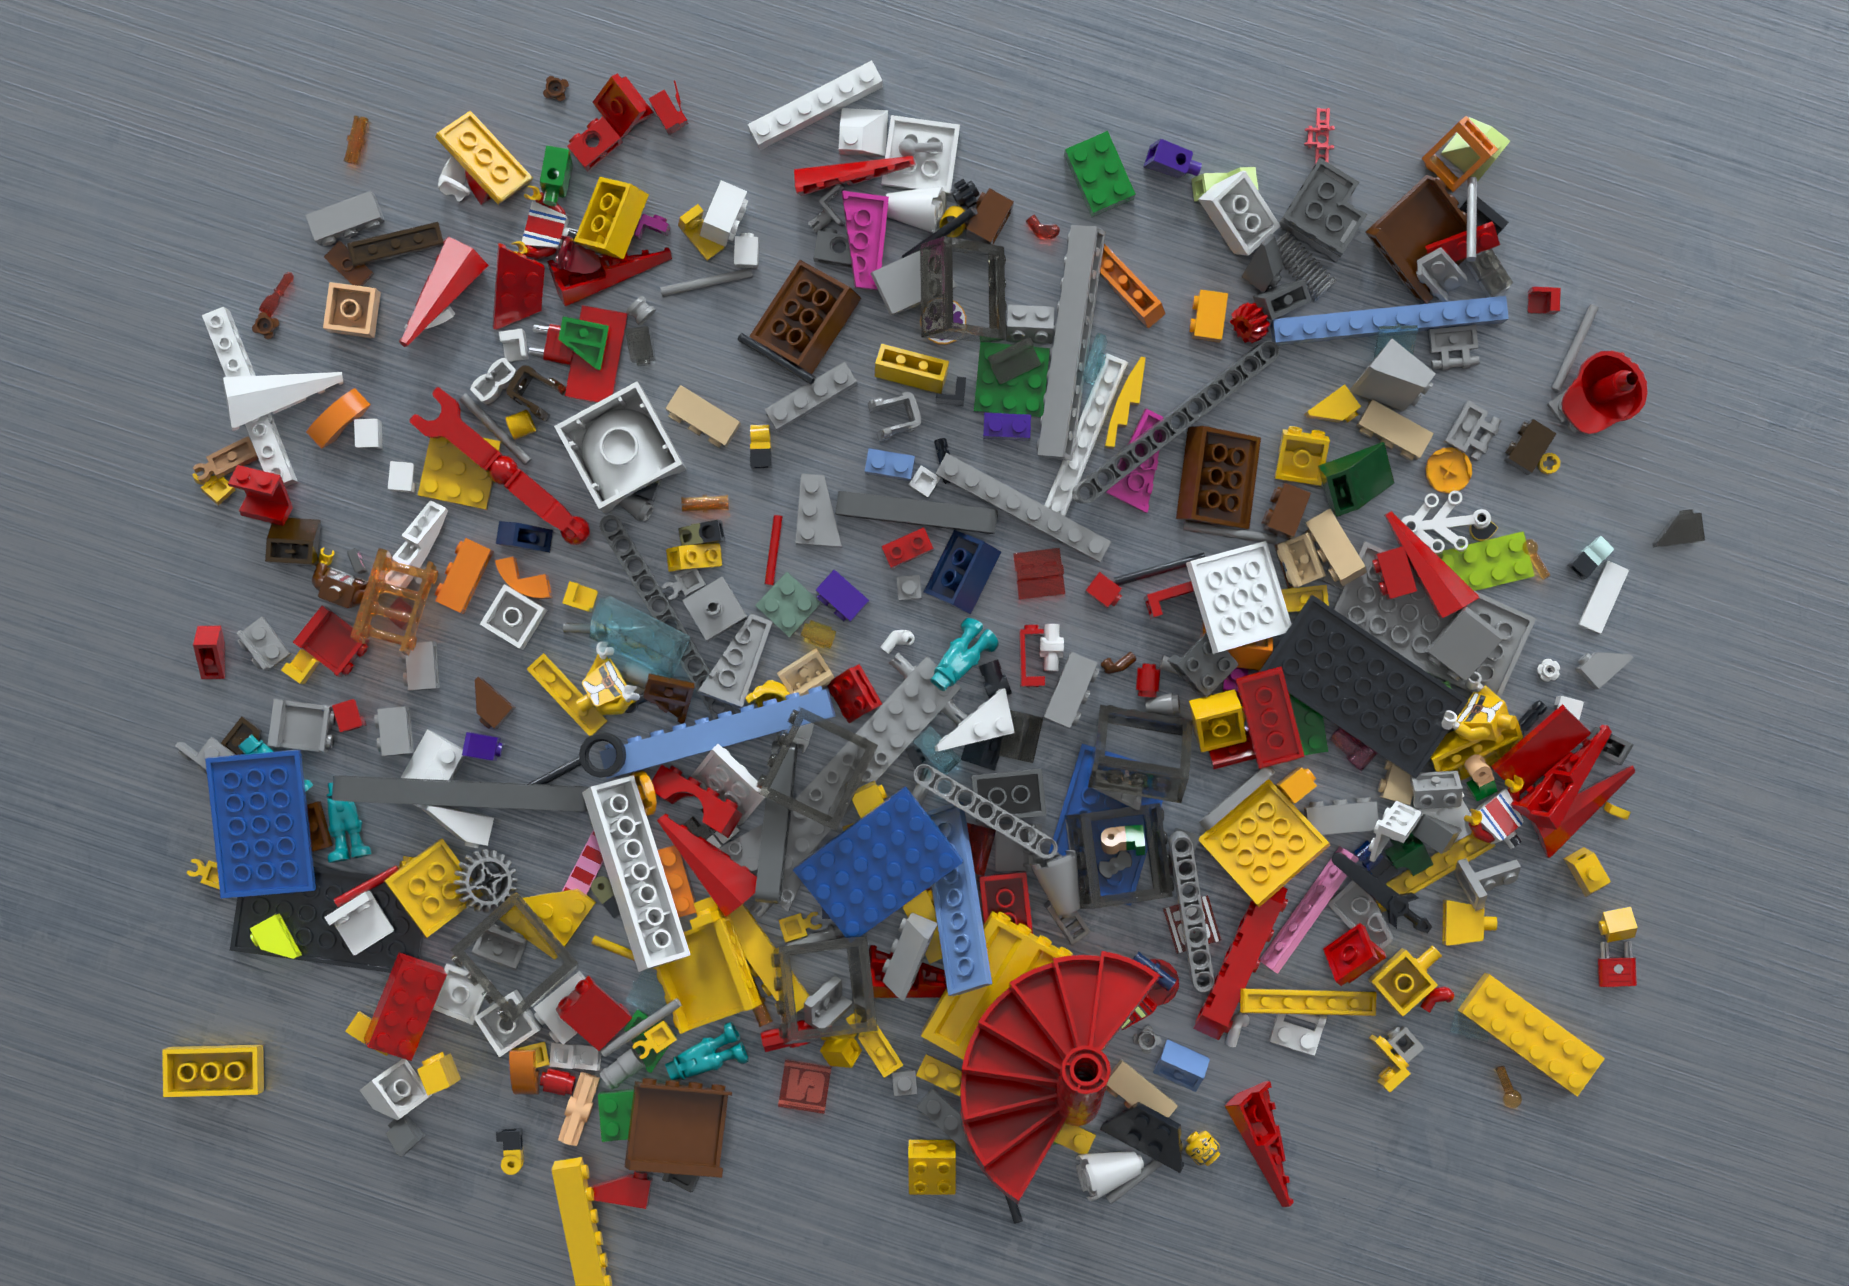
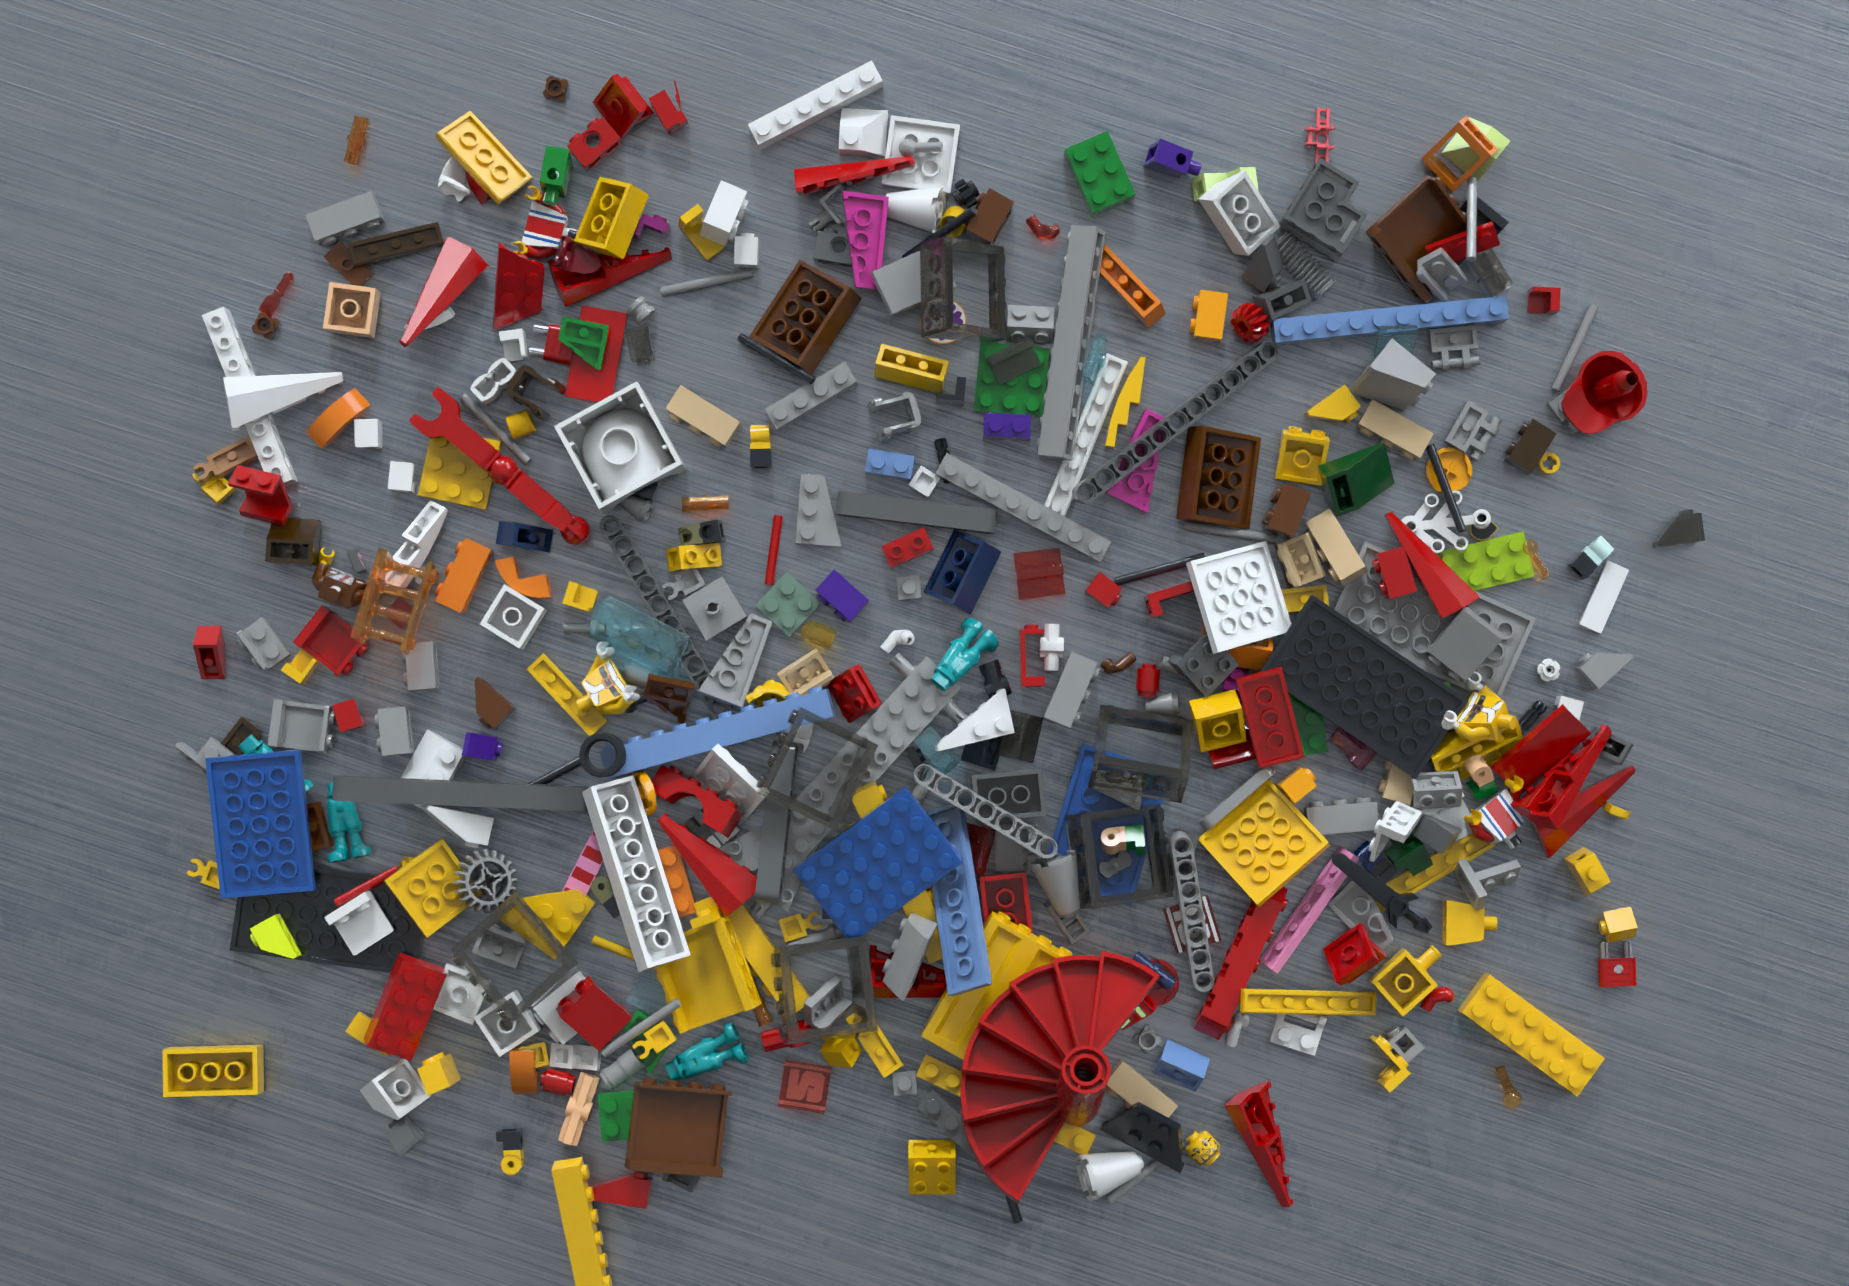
(1446, 489): none -> black piece

